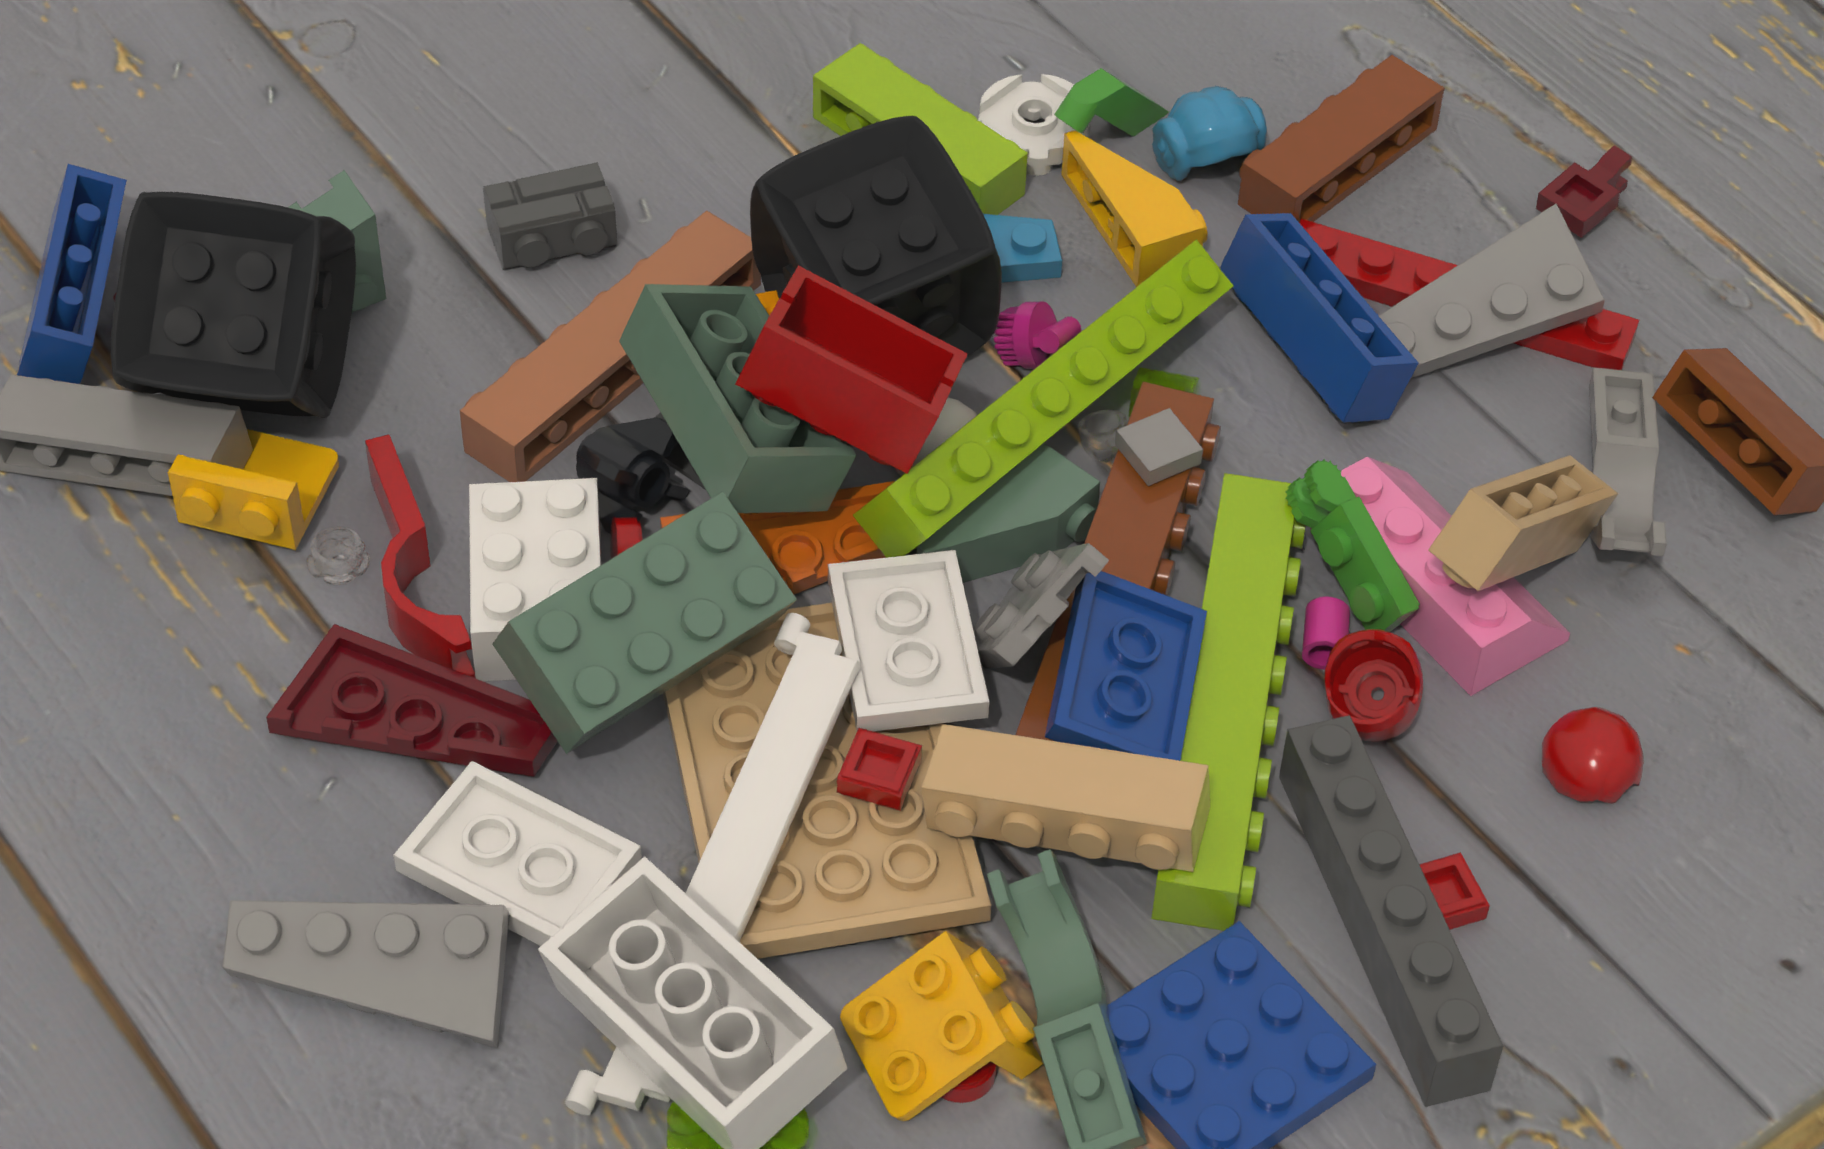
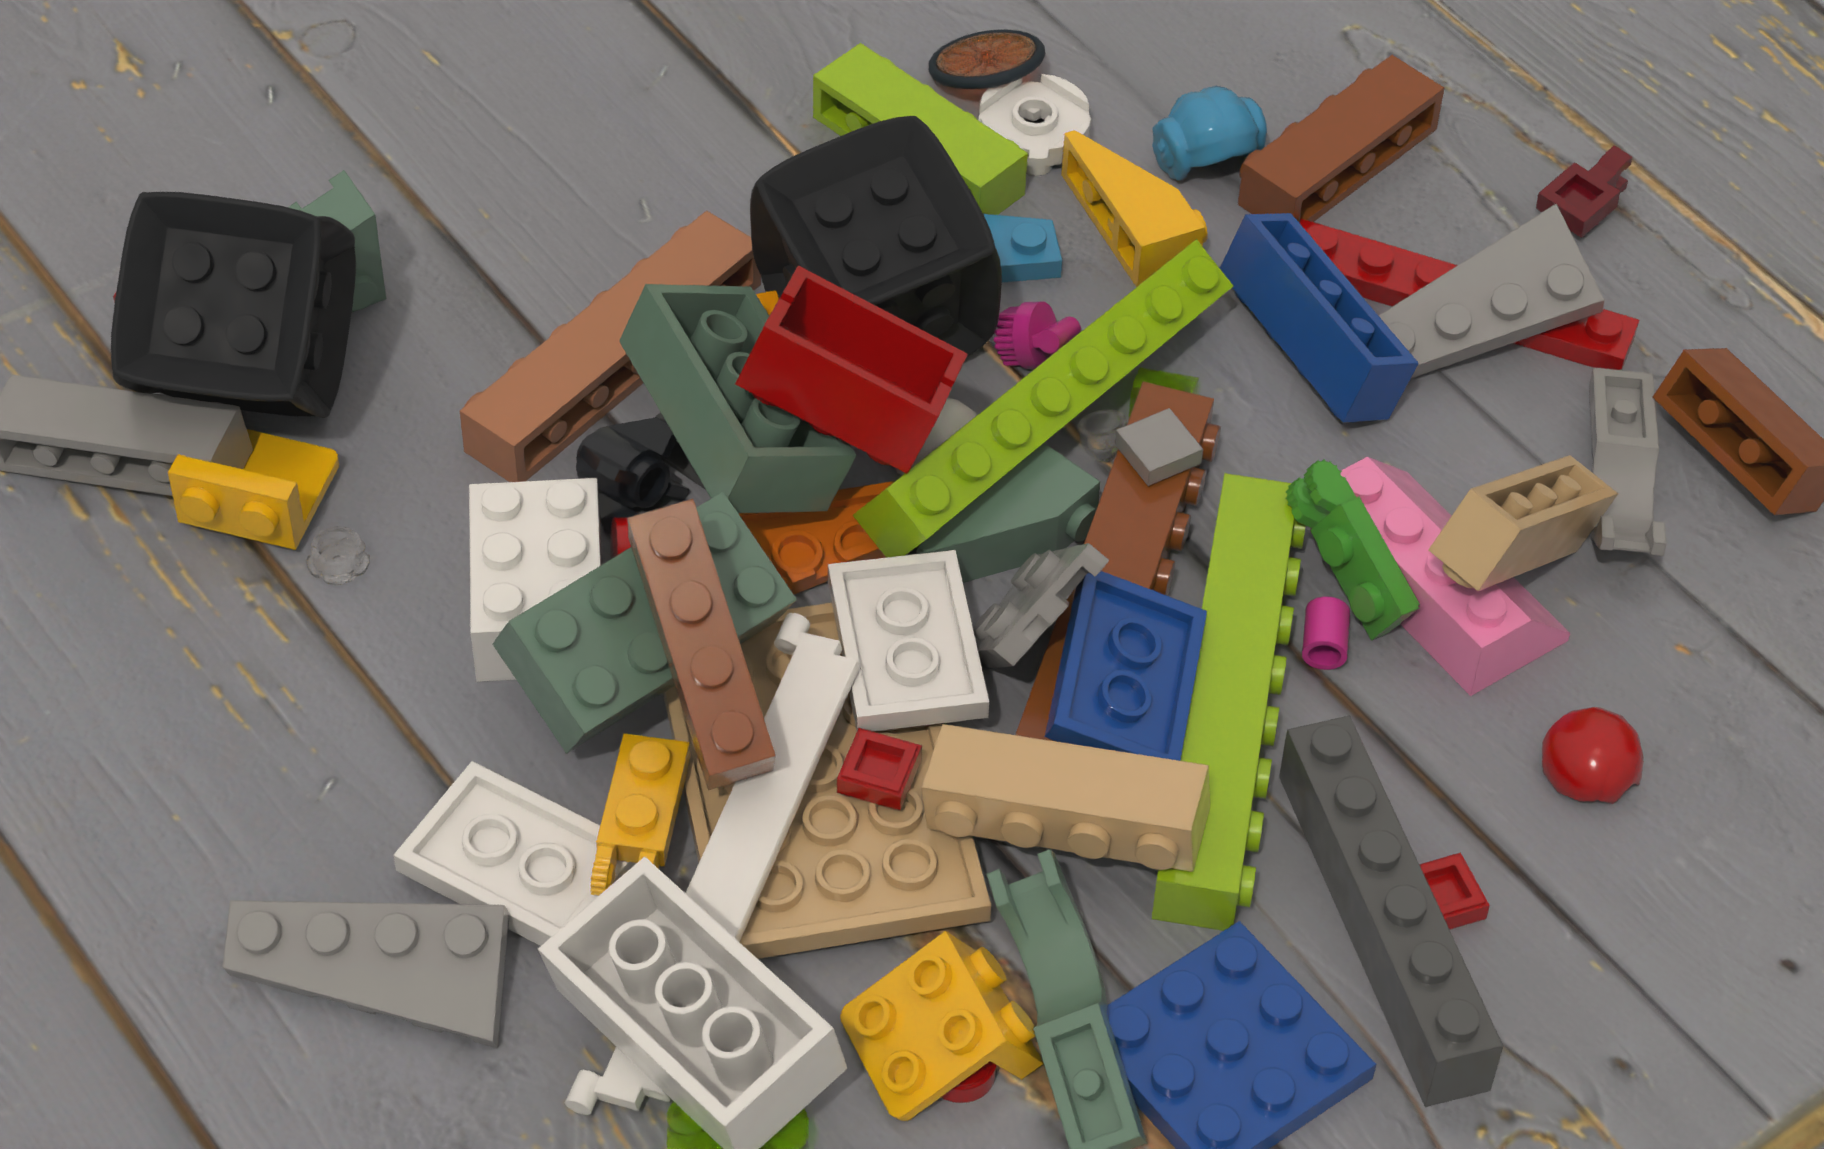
(72, 276): blue brick -> none
(405, 705): dark red wing -> none
(420, 631): red piece -> none
(550, 216): dark grey brick -> none
(640, 805): none -> yellow hinge
(701, 644): none -> dark orange brick
(986, 59): none -> clear orange wheel
(1111, 100): bright green piece -> none
(1370, 663): red helmet -> none

